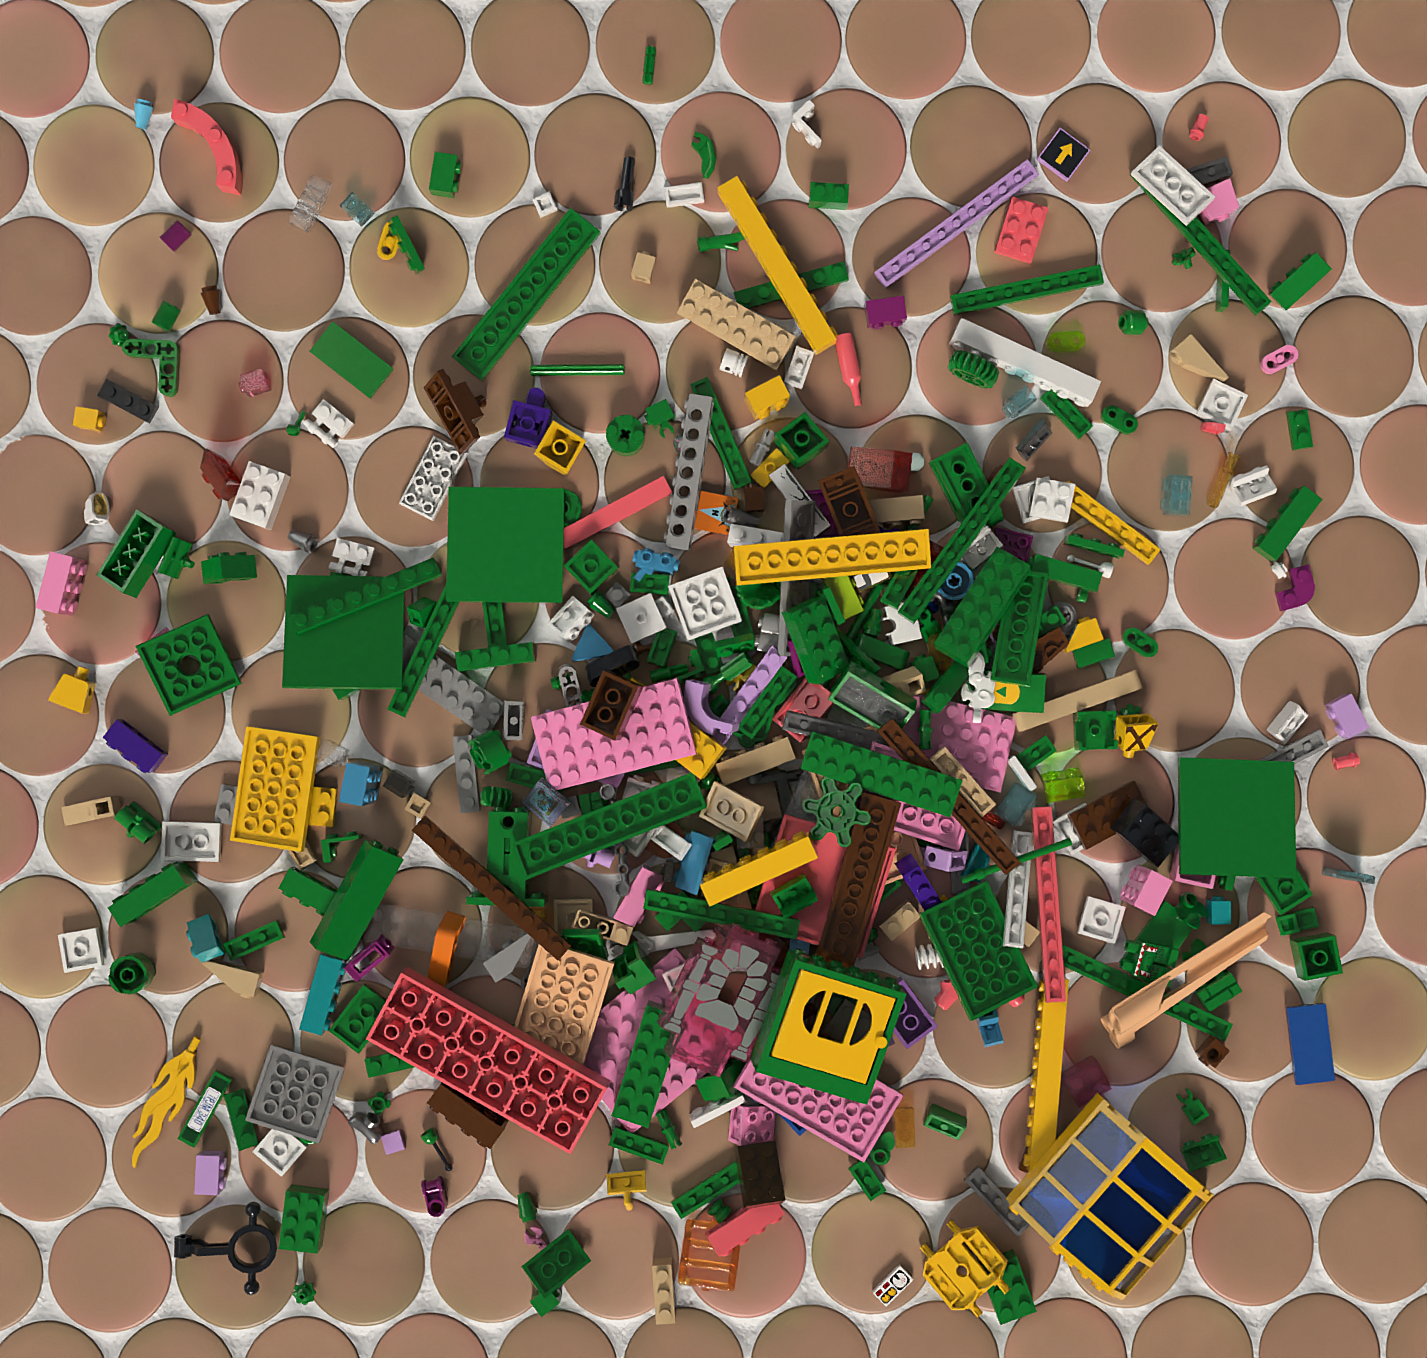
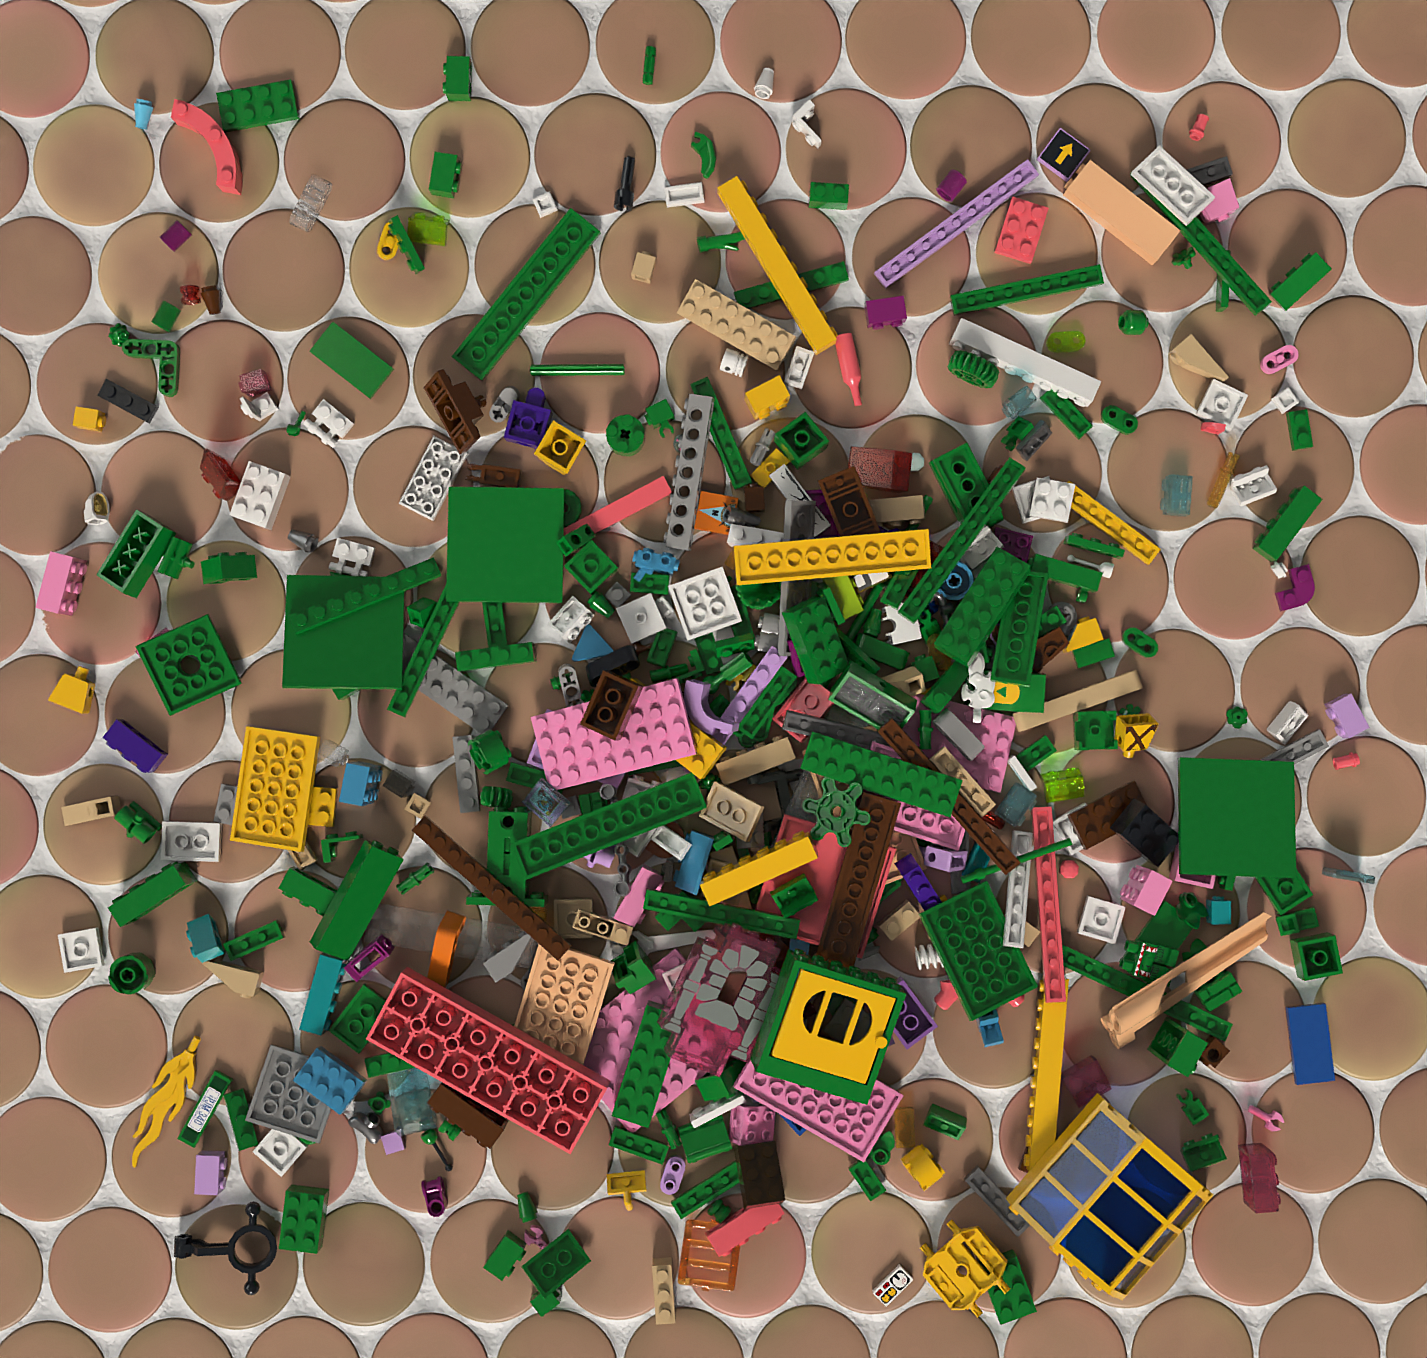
(190, 295): none -> clear red wheel
(257, 105): none -> green plate
(260, 407): none -> white bracket
(304, 1293): green plant -> none
(330, 1080): none -> dark azure brick
(356, 209): clear light blue bracket -> none
(409, 1098): none -> clear light blue slope
(415, 878): none -> green pin
(428, 229): none -> clear neon green bracket
(451, 1130): none -> green wheel
(458, 78): none -> green brick
(495, 475): none -> reddish brown hinge
(499, 411): none -> light grey piece
(505, 1255): none -> green brick
(513, 720): light grey brick -> none
(575, 539): none -> green leg
(586, 941): green tile -> none
(672, 1175): none -> lavender plate
(705, 1139): none -> green piece
(764, 85): none -> white cone
(921, 1167): none -> yellow brick
(951, 185): none -> magenta piece
(958, 734): none -> light grey beam
(1016, 430): none -> green plate
(1068, 869): none -> coral tile
(1120, 212): none -> light nougat brick
(1177, 1047): none -> green brick
(1232, 717): none -> green plant
(1259, 1178): none -> clear pink brick
(1267, 1117): none -> bright pink bar
(1285, 400): none -> white tile

